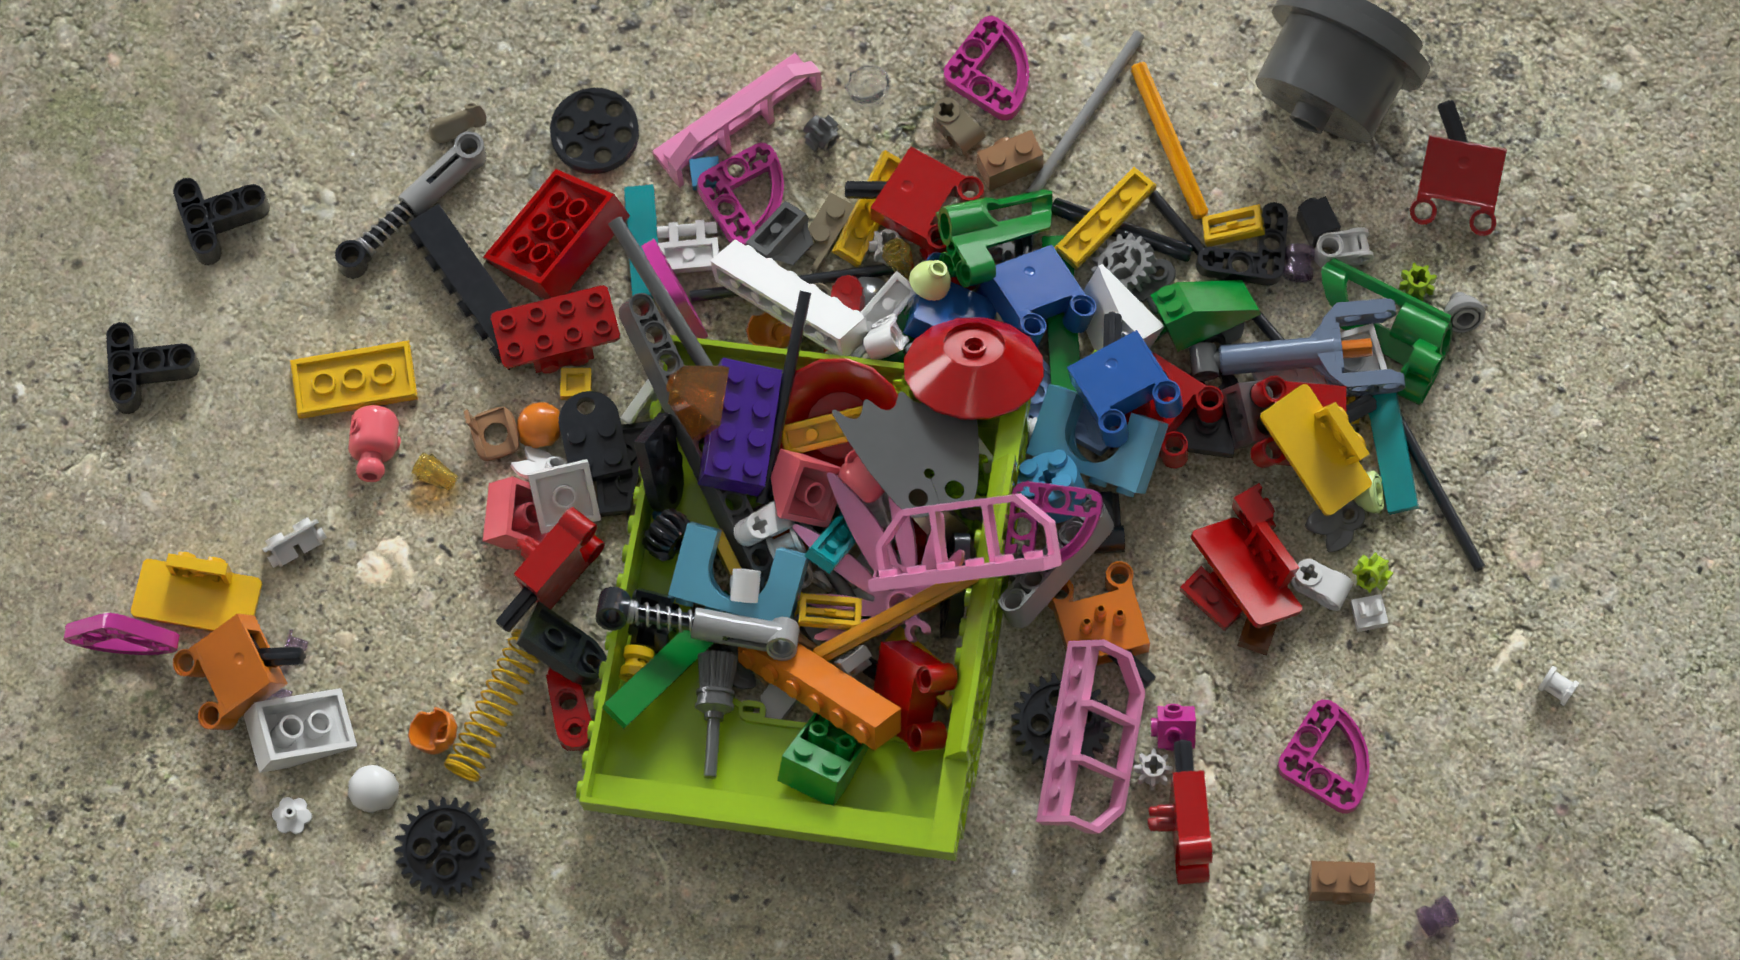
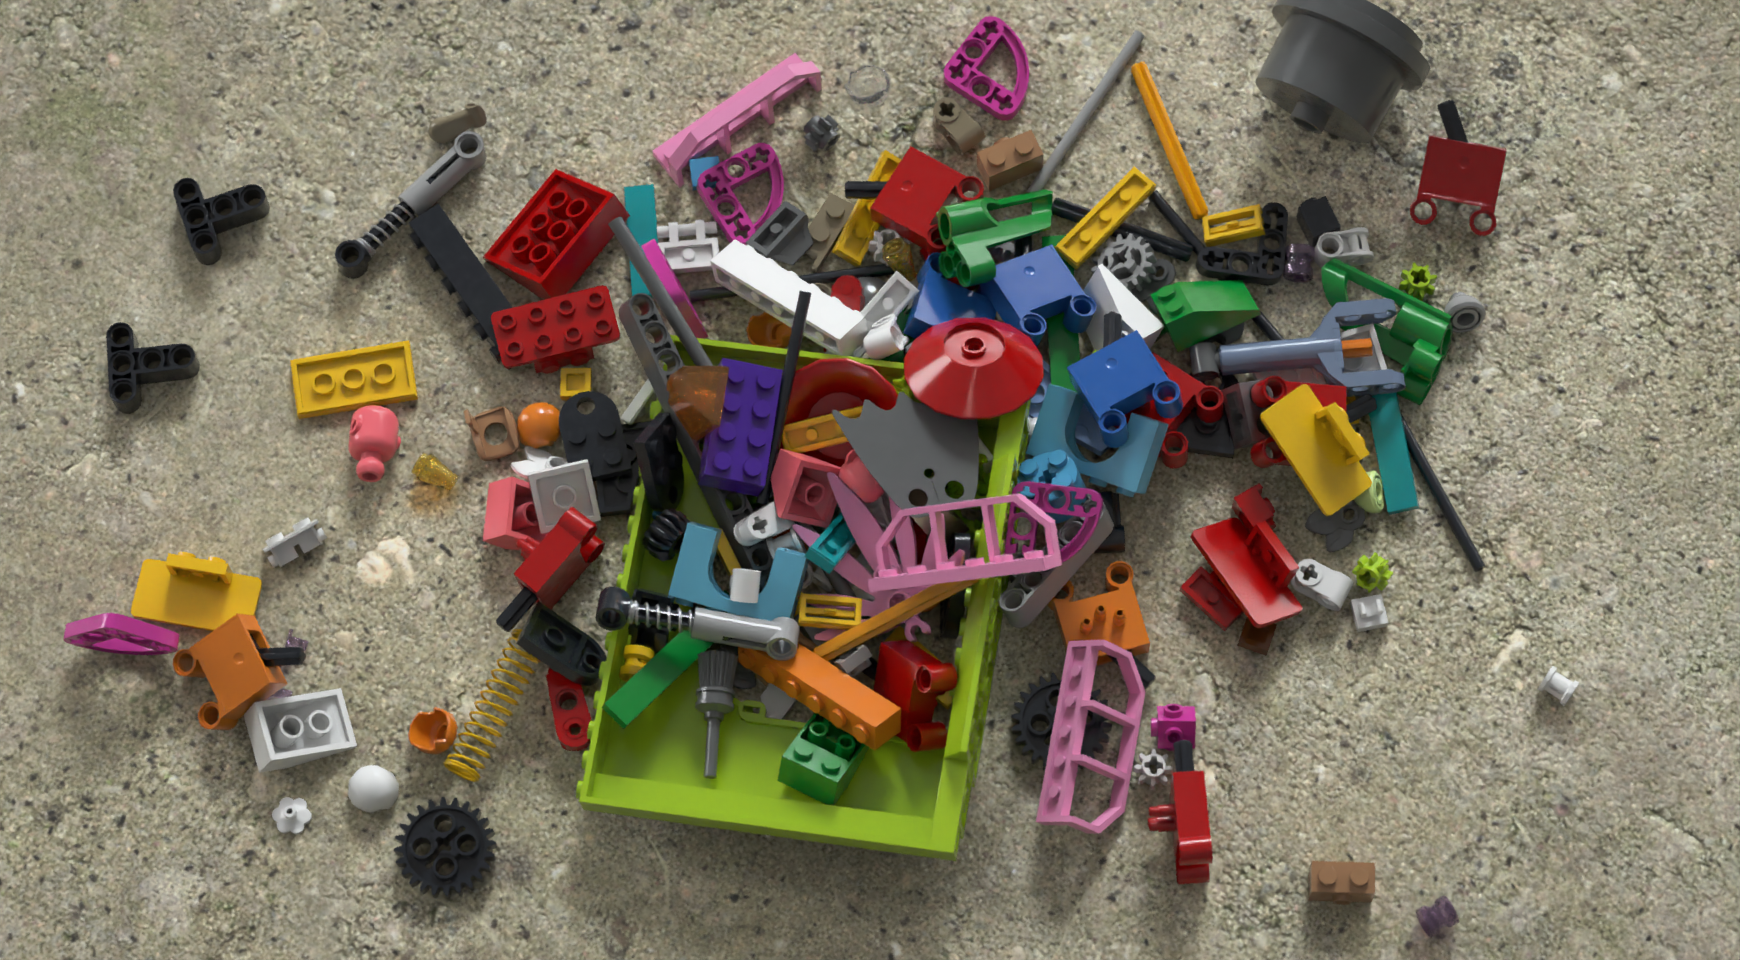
(583, 137): black wedge -> none
(930, 280): yellowish green brick -> none
(1305, 757): dark pink beam -> none

